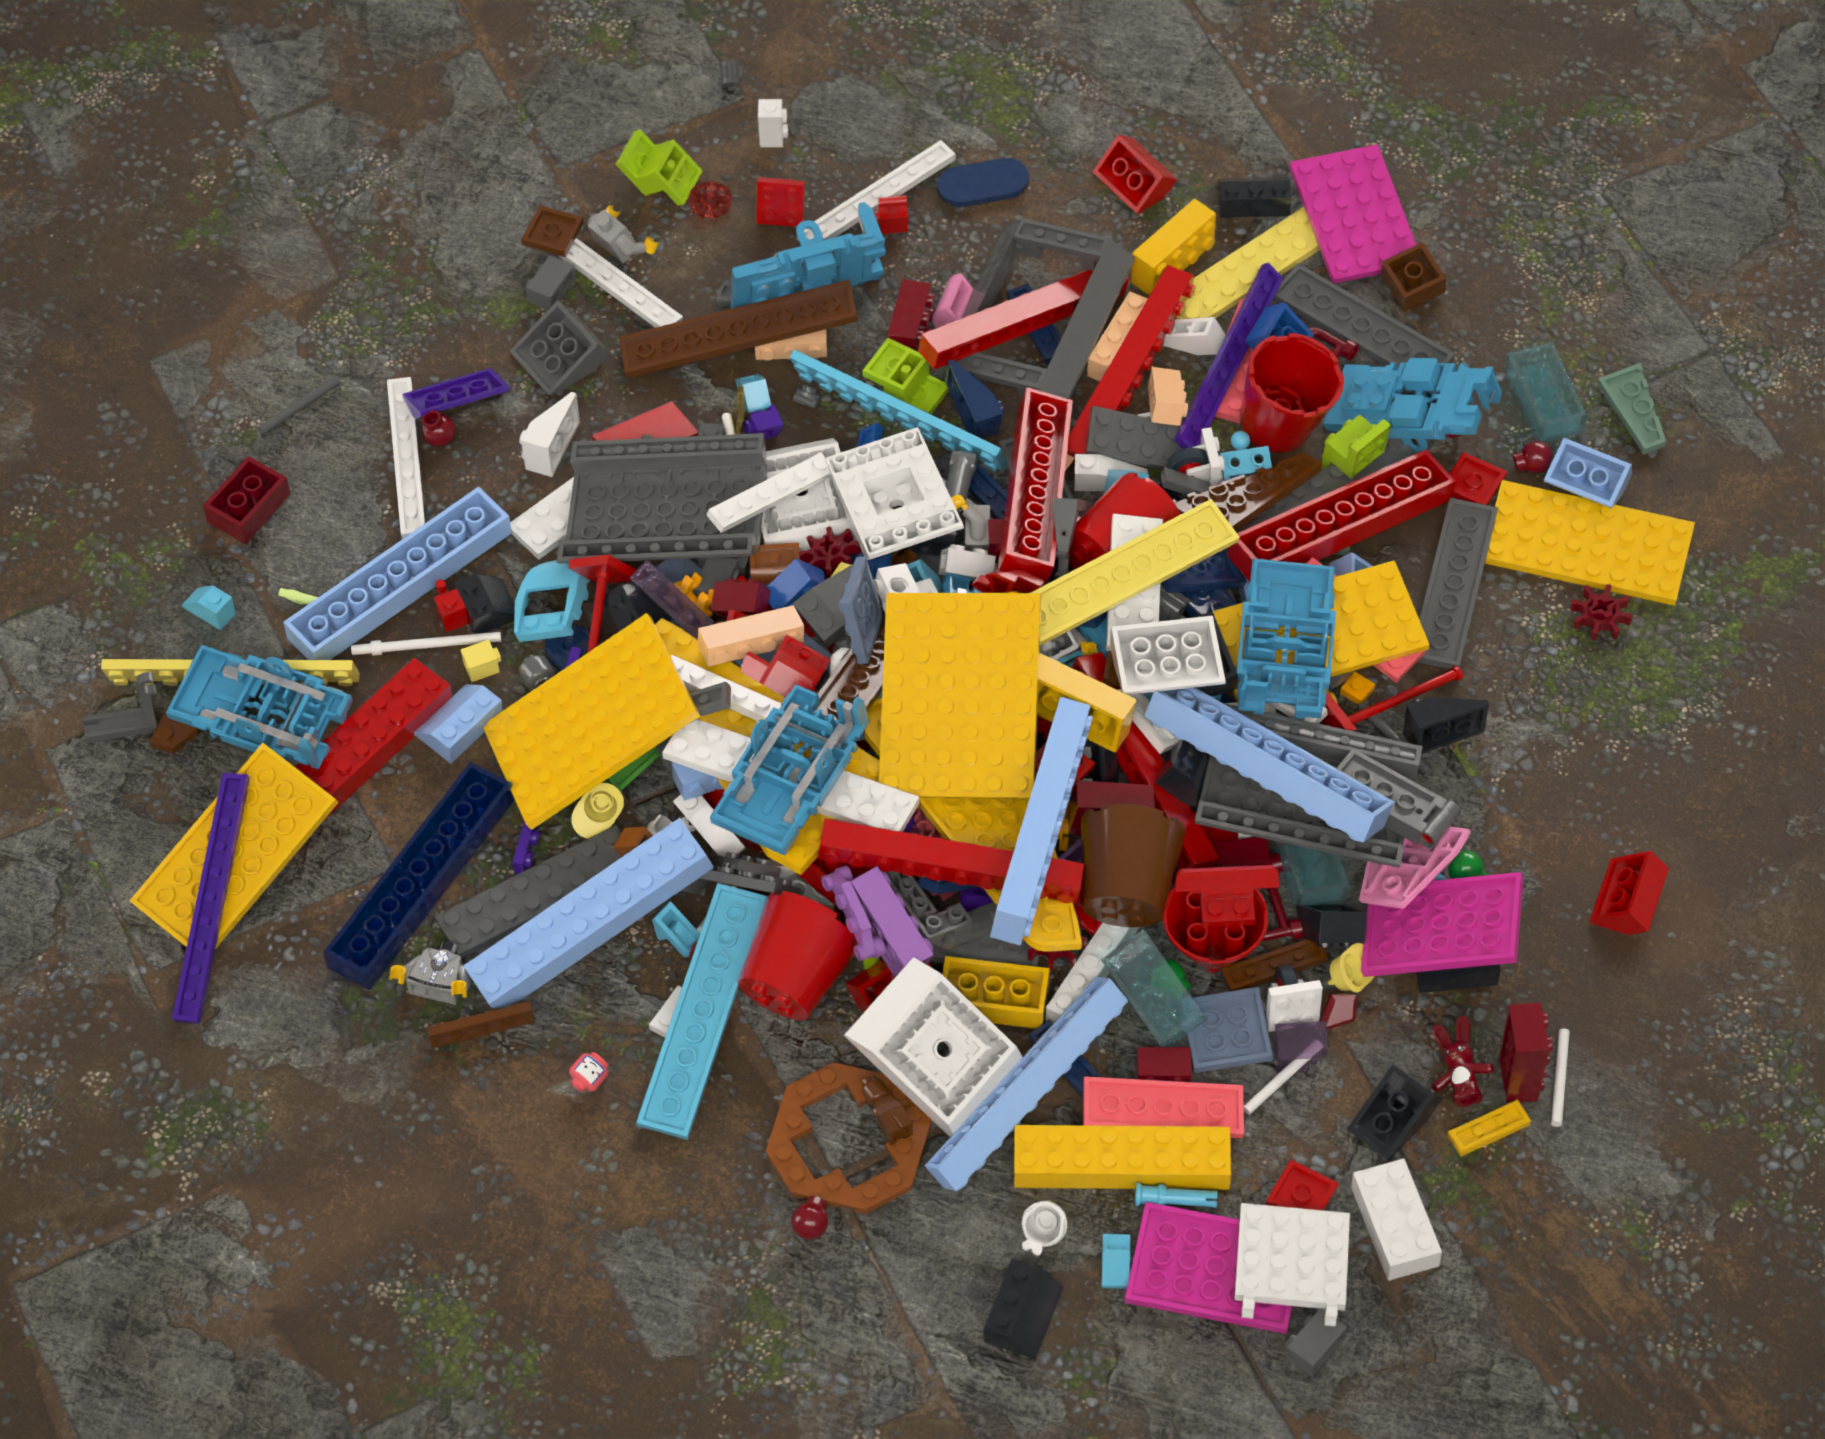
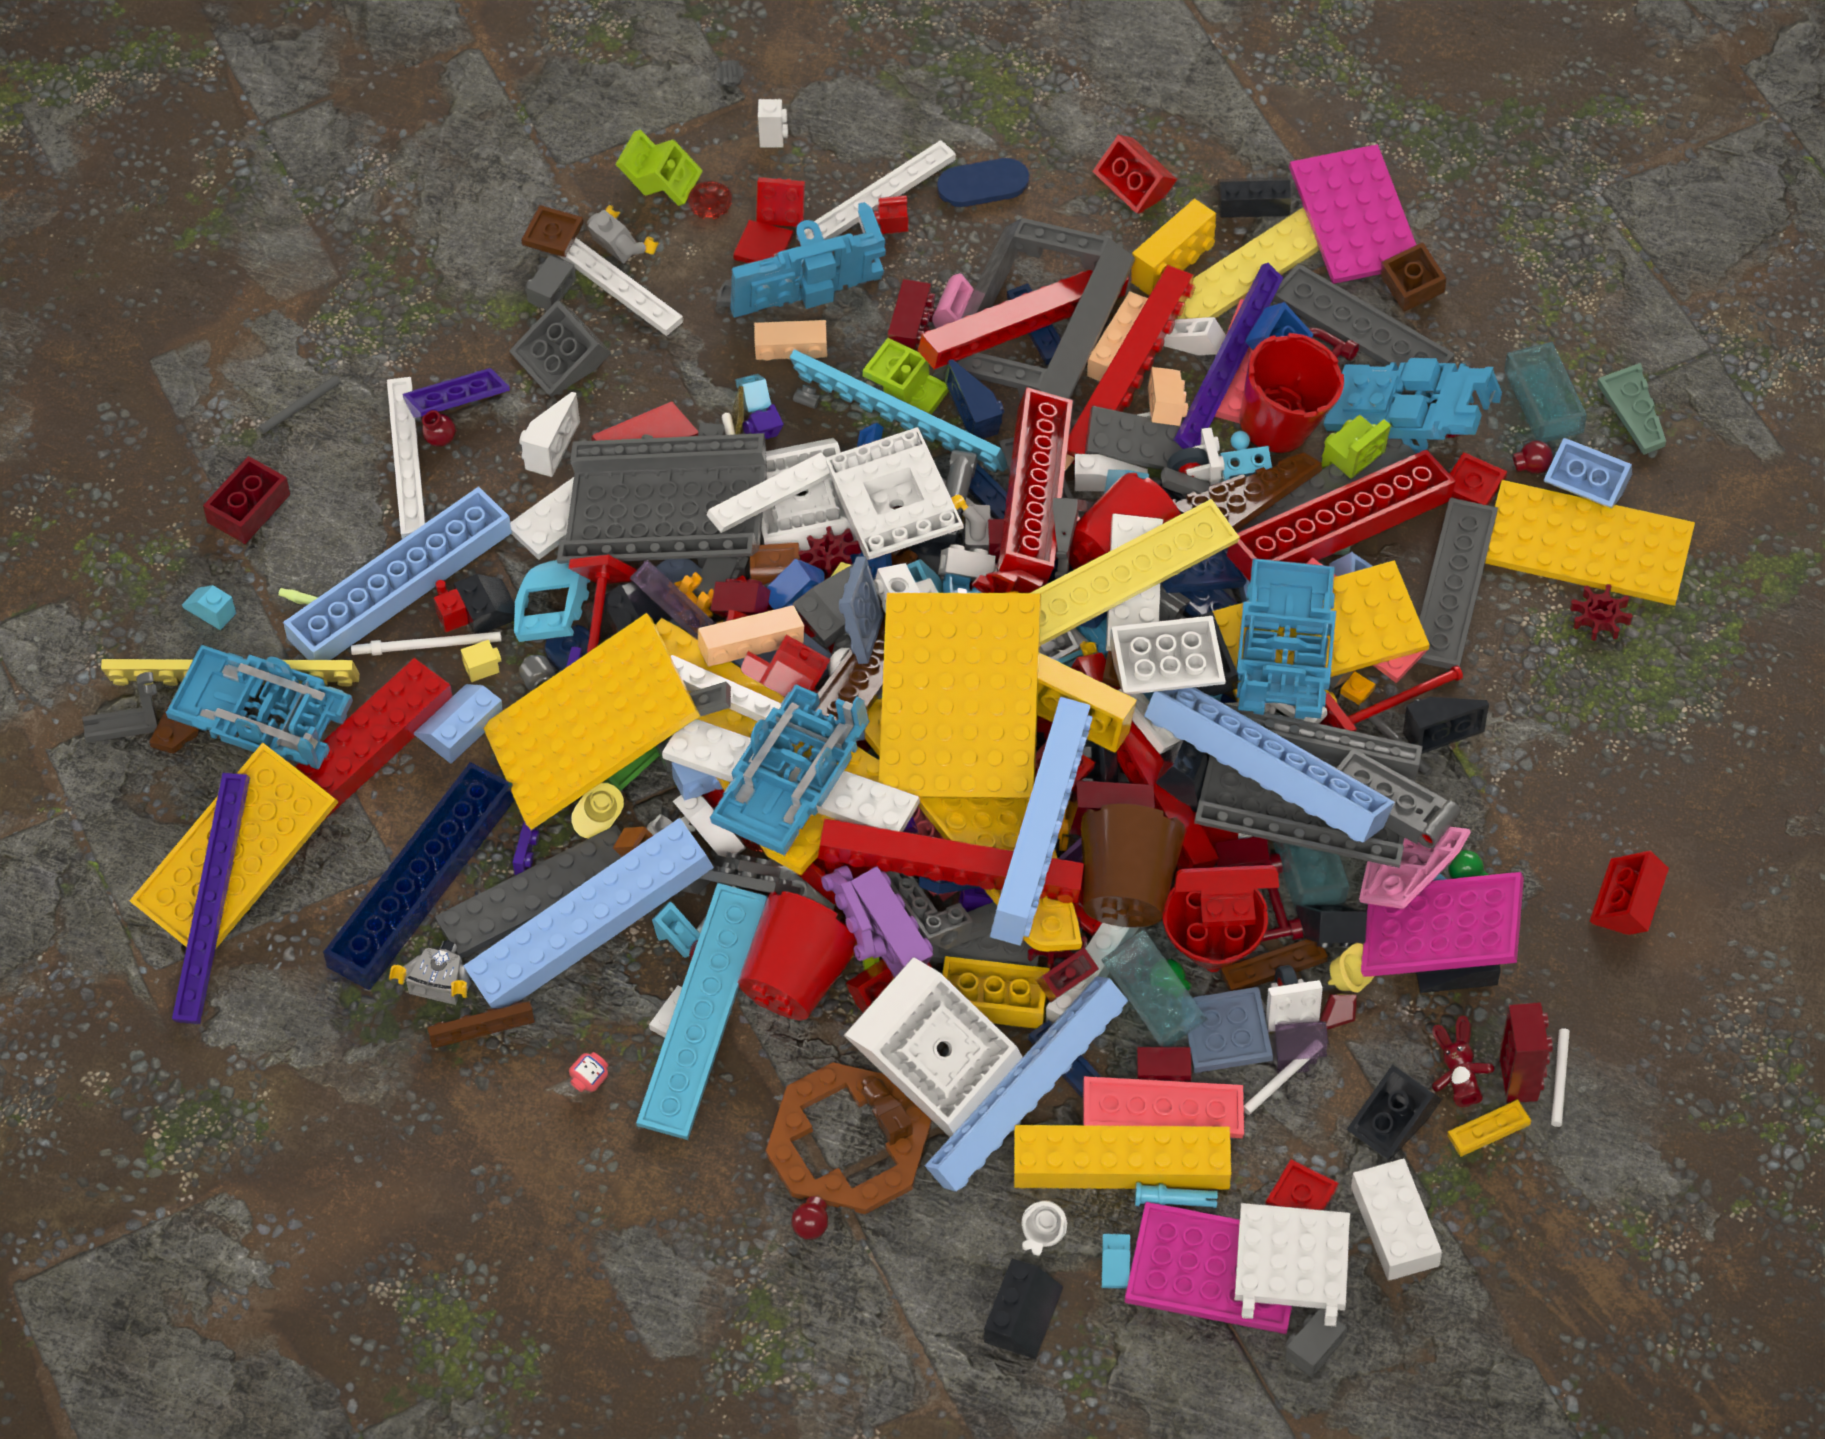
(738, 328): reddish brown plate -> none
(761, 242): none -> red tile
(1067, 974): none -> dark red brick

